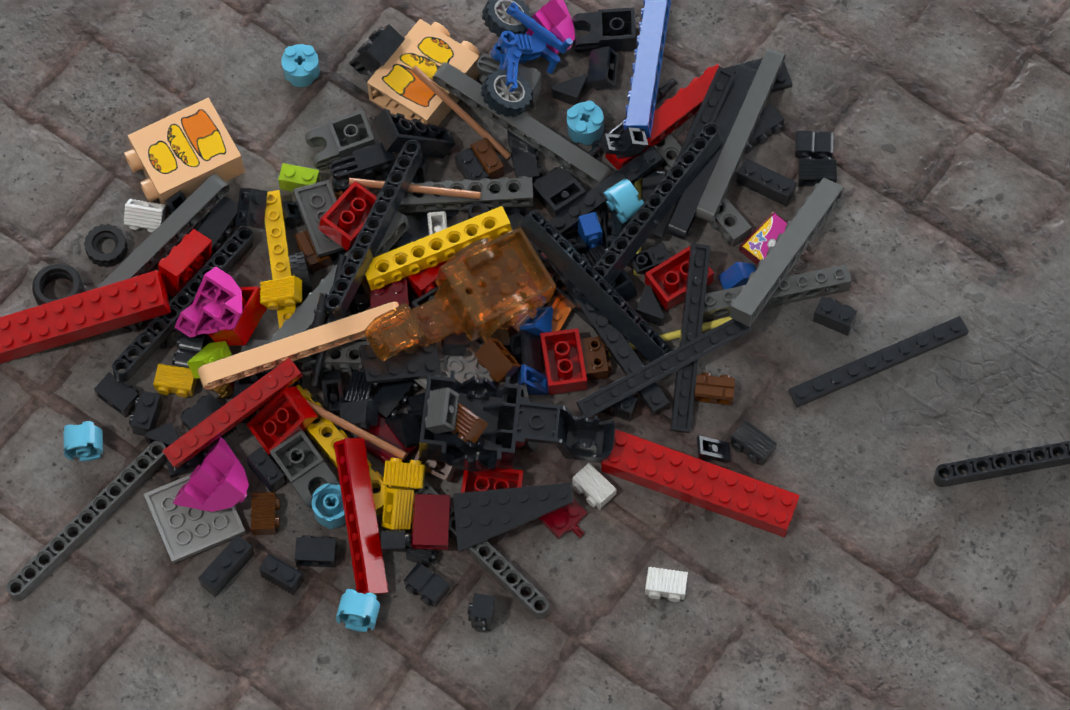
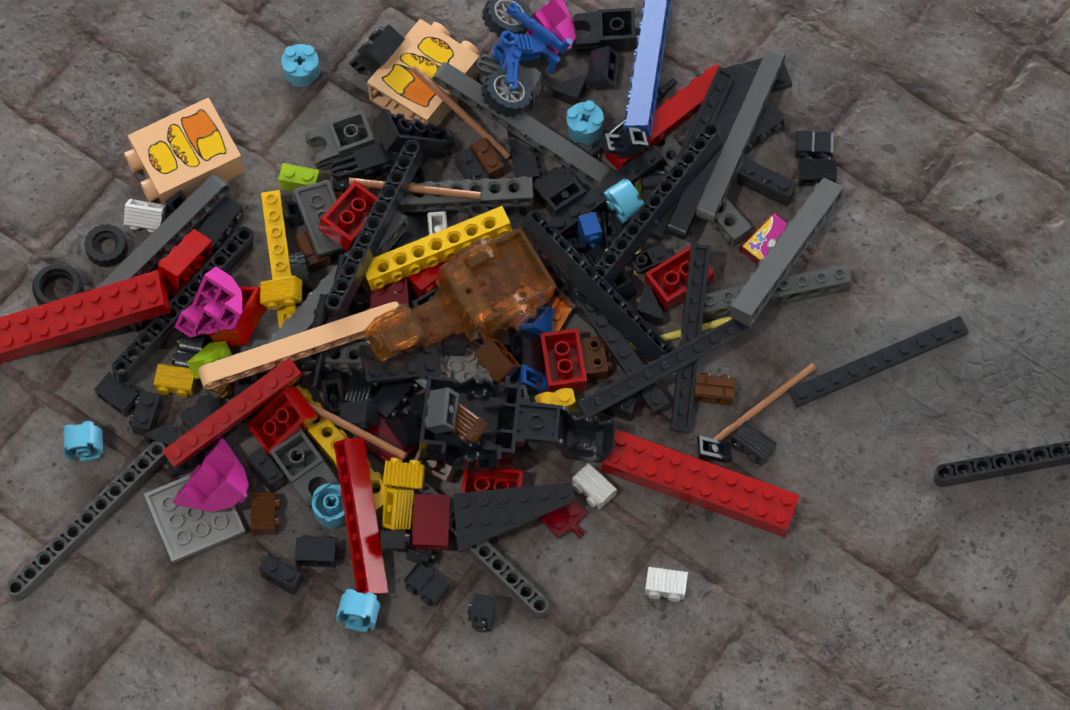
(226, 565): black brick -> none
(251, 208): black brick -> none
(560, 397): none -> yellow brick
(736, 275): blue slope -> none
(765, 402): none -> nougat piece
(835, 315): black brick -> none

